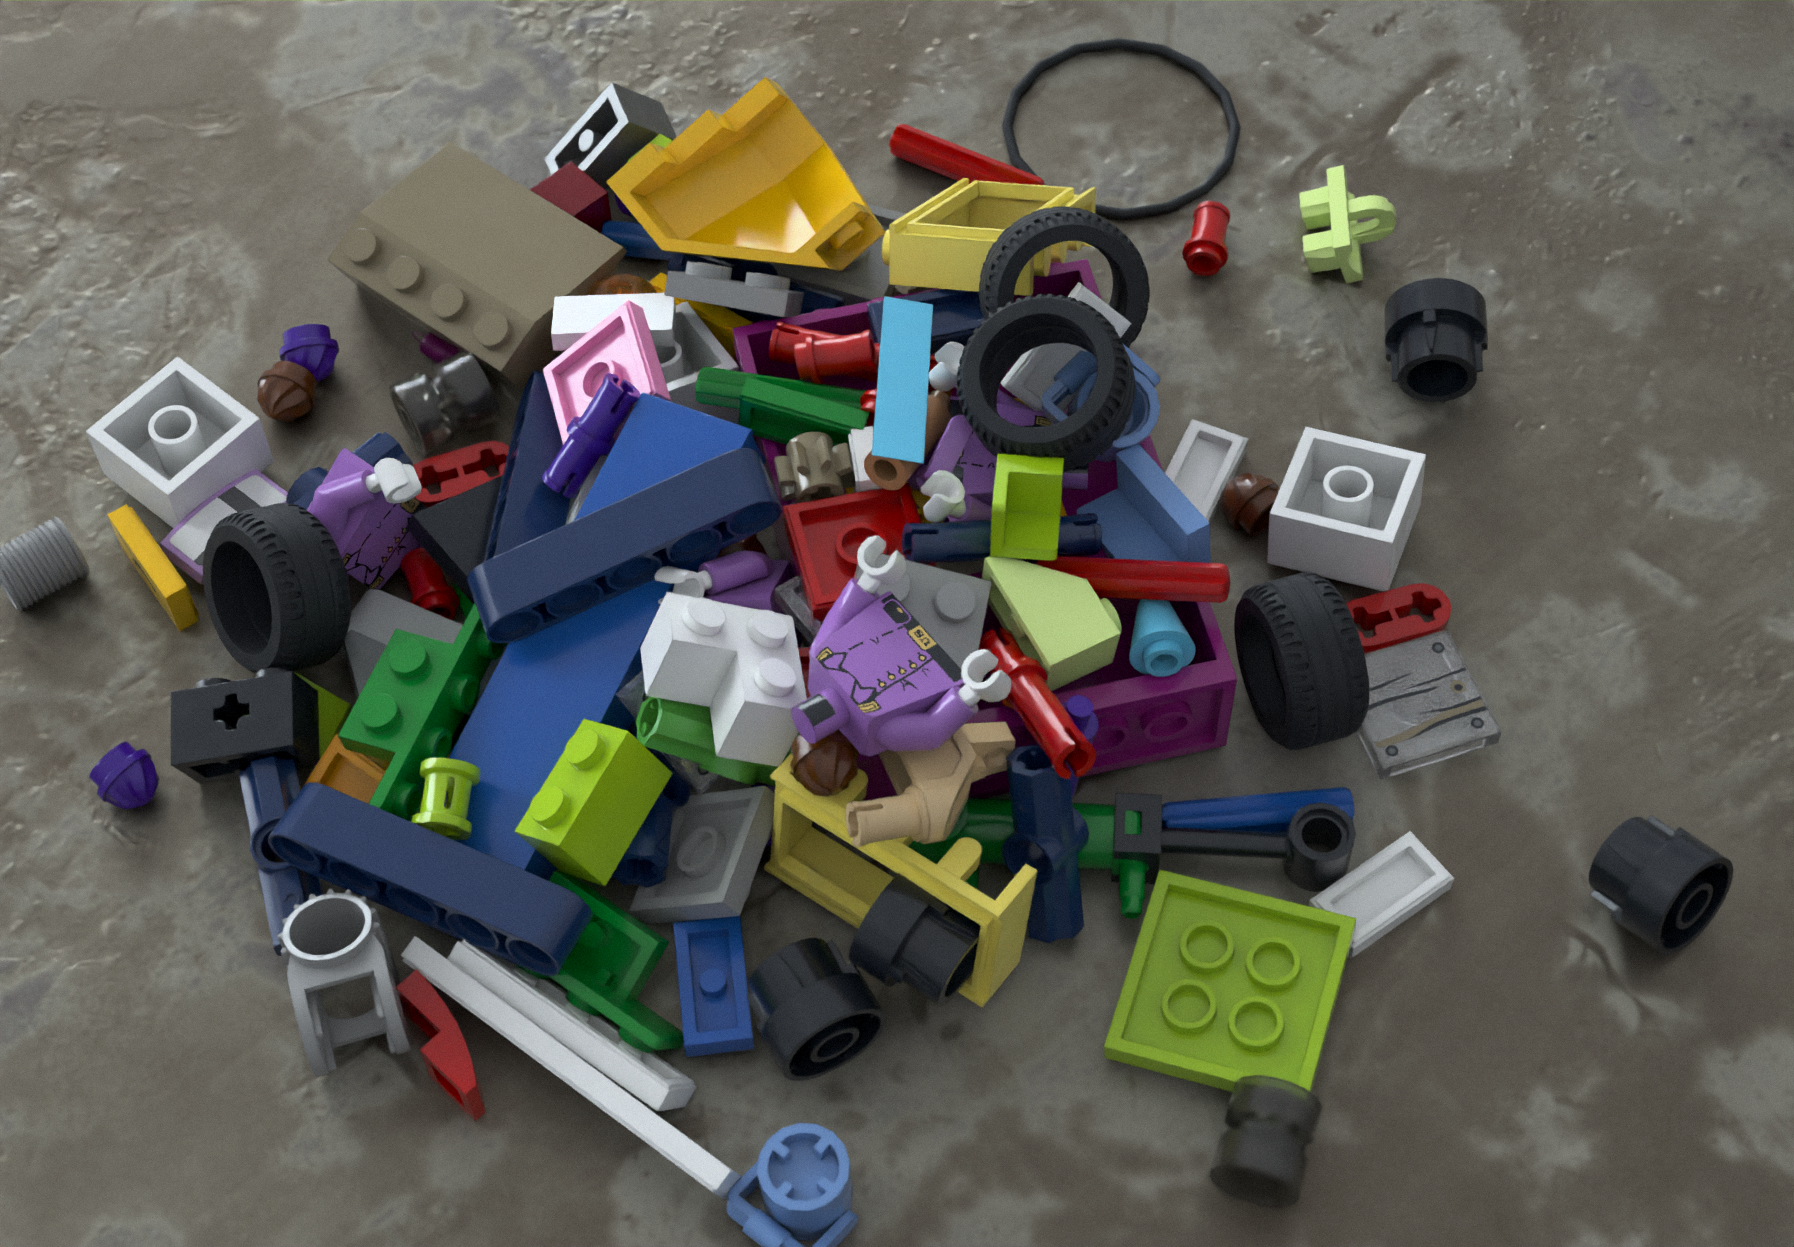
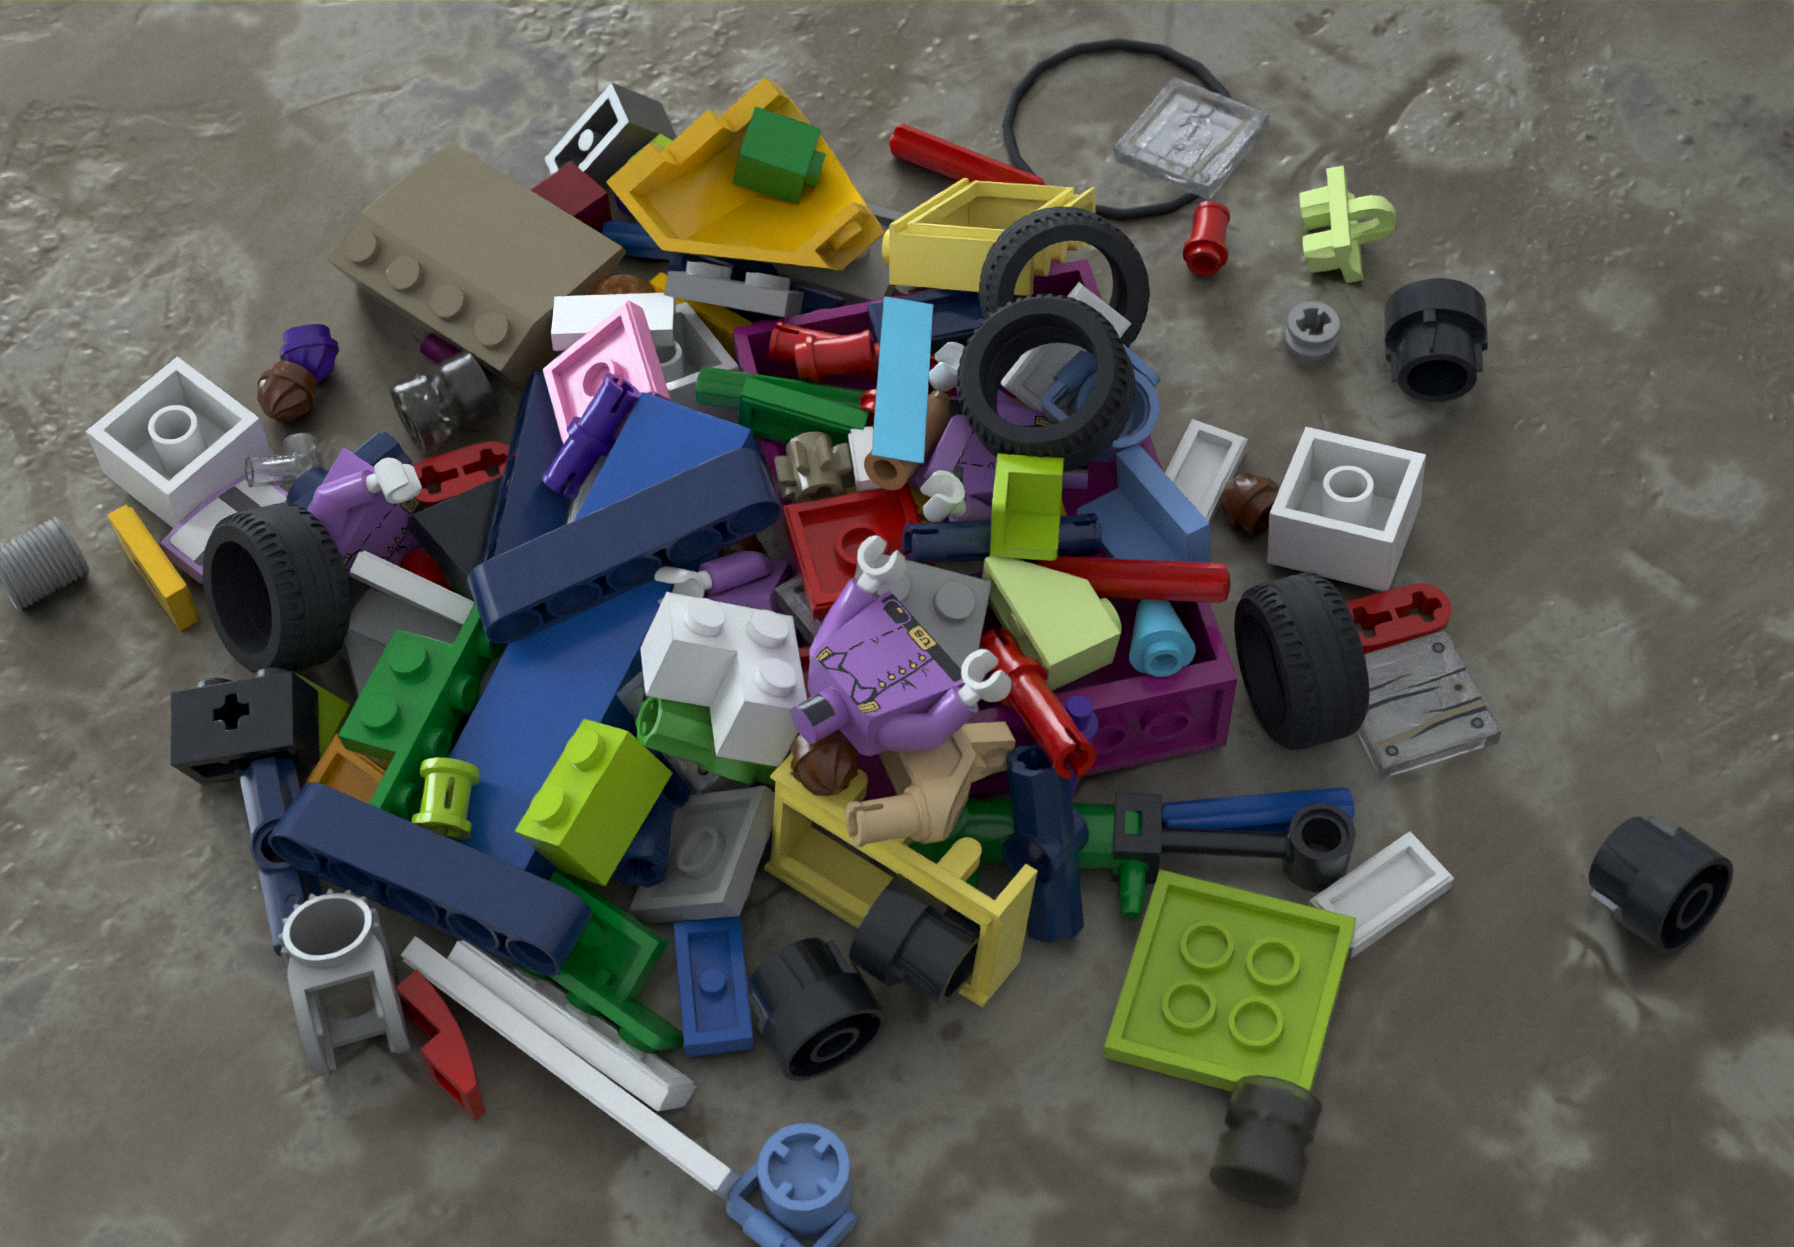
(125, 777): dark purple plate -> none
(284, 468): none -> clear arm
(410, 588): none -> white tile
(779, 156): none -> green brick
(1191, 138): none -> clear tile
(1312, 346): none -> light grey bush

